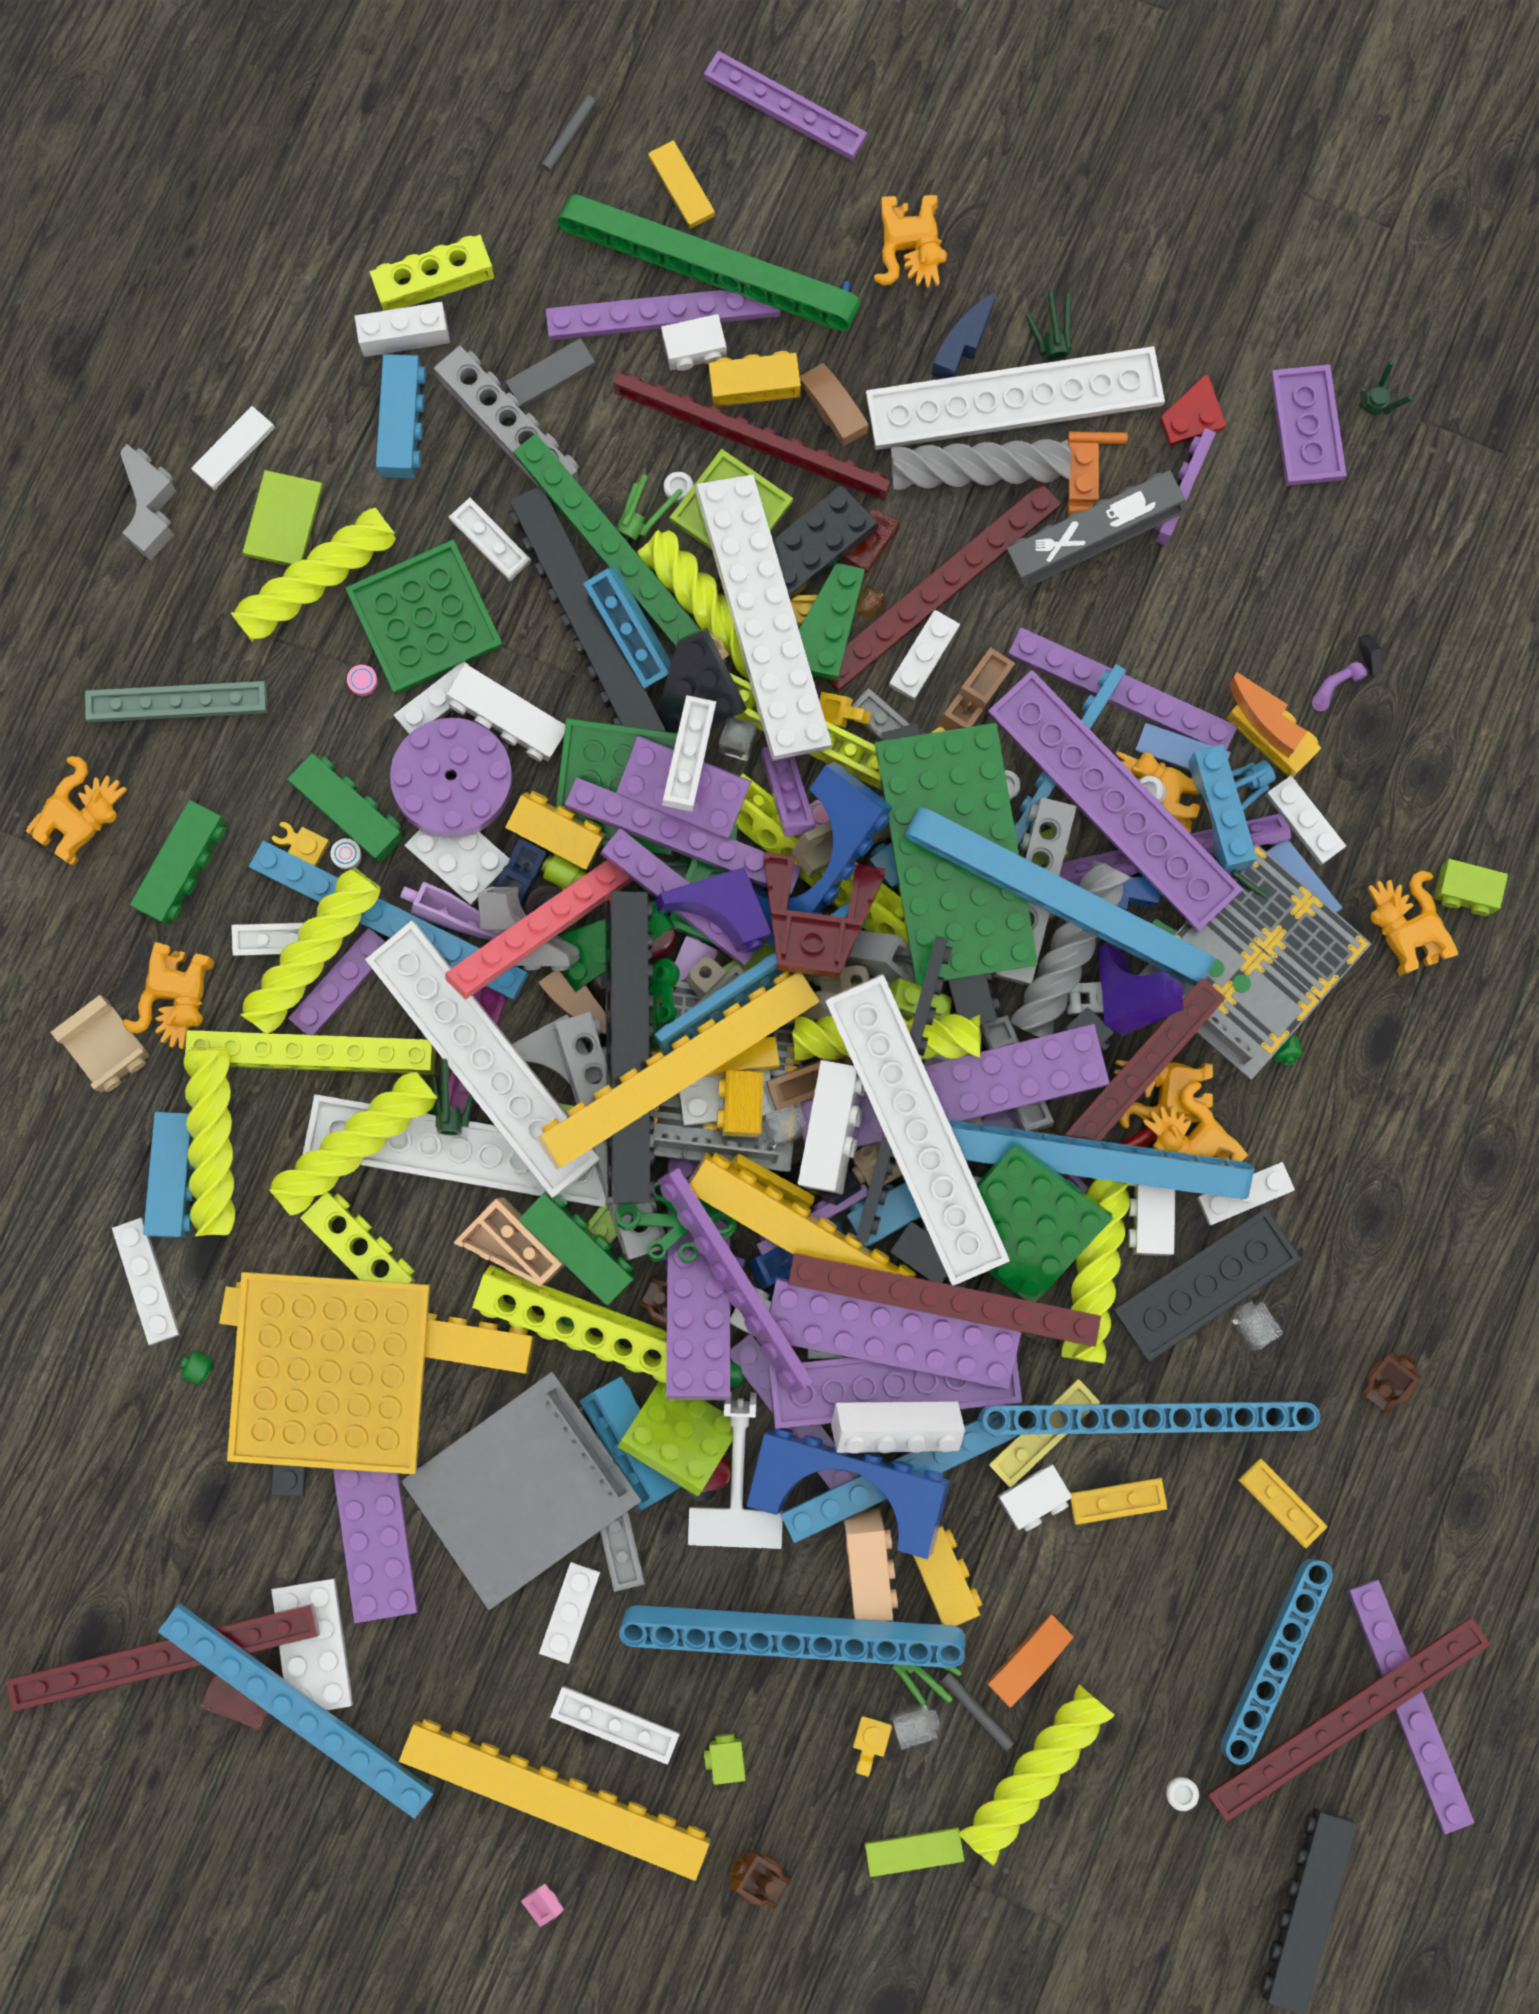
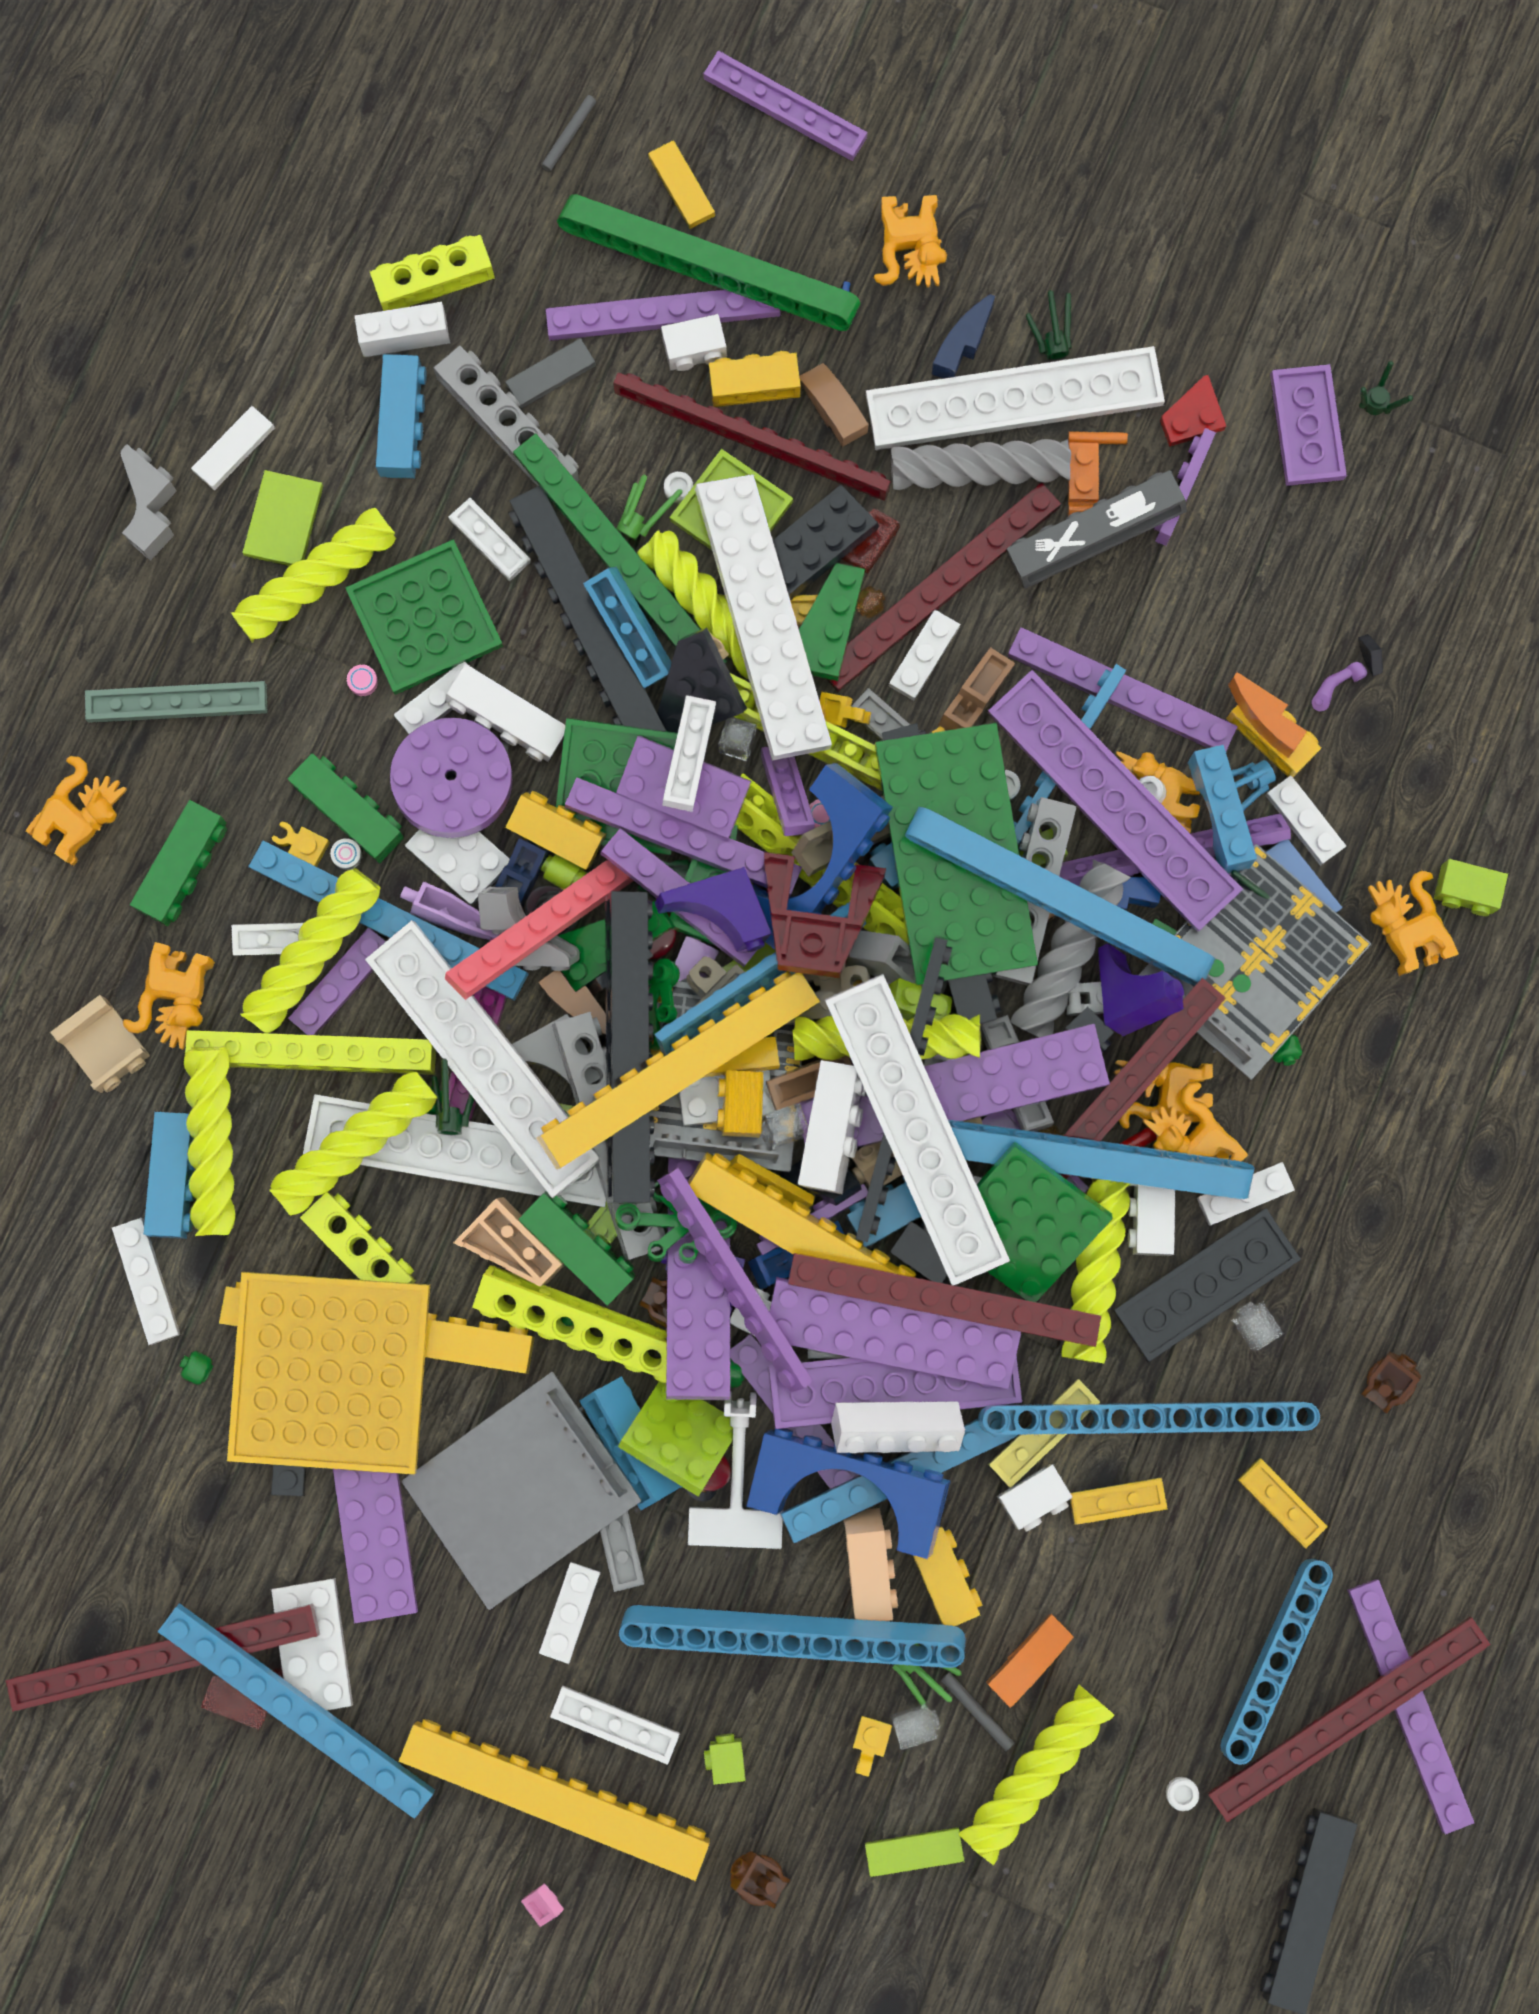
(1169, 746): medium blue tile -> none

